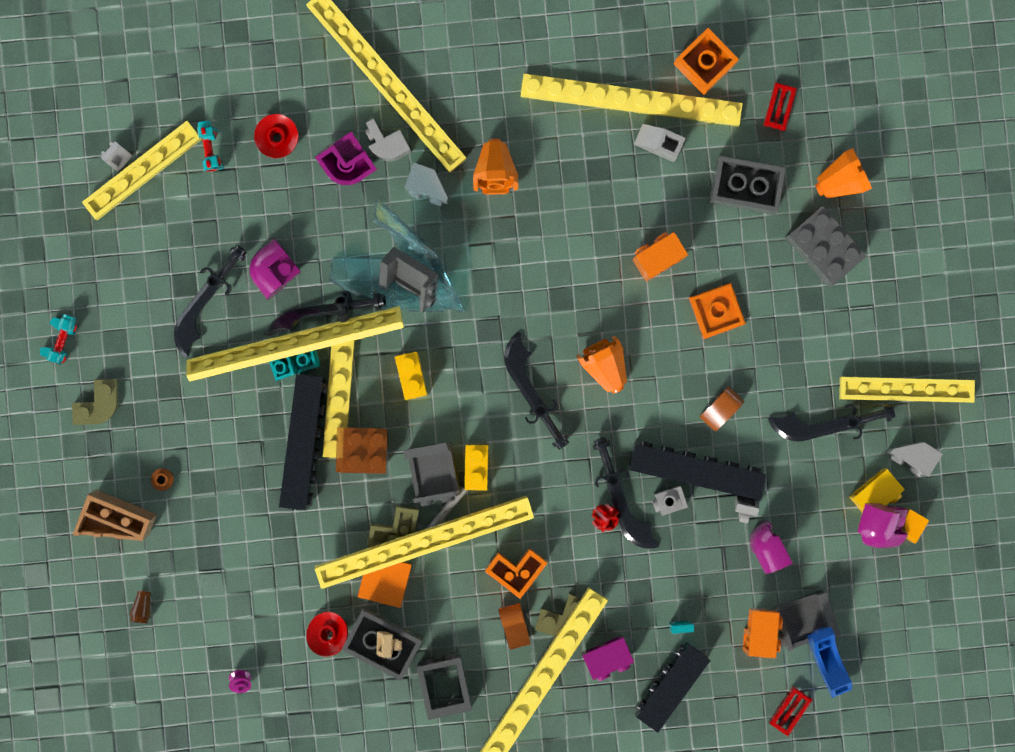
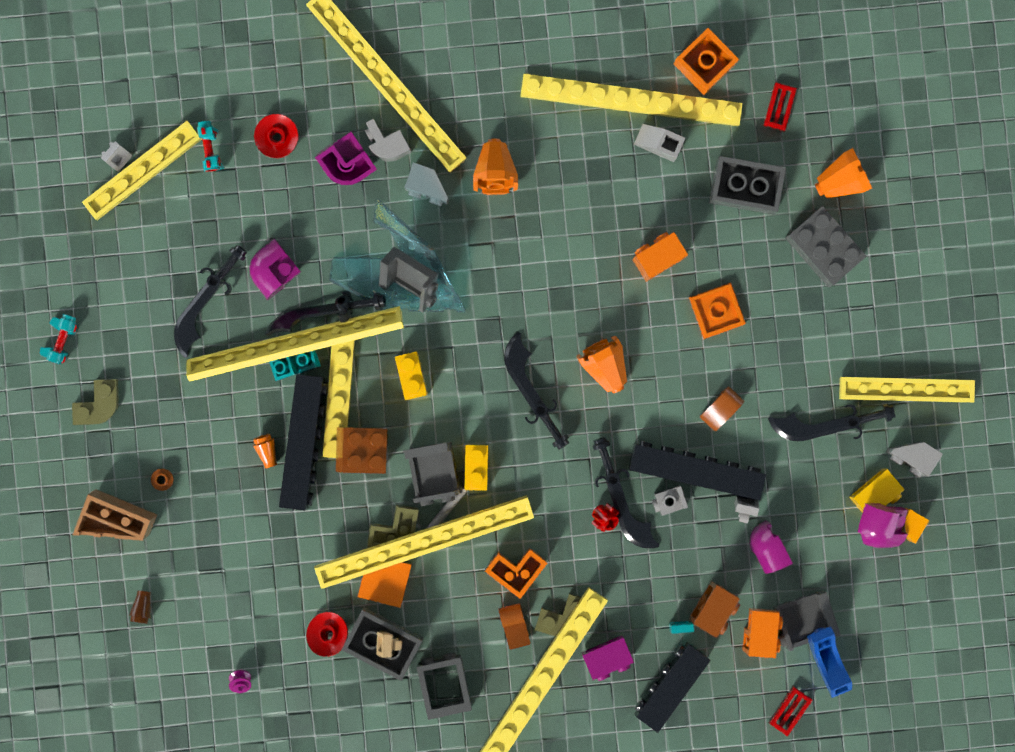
(265, 449): none -> orange cone
(714, 609): none -> dark orange brick

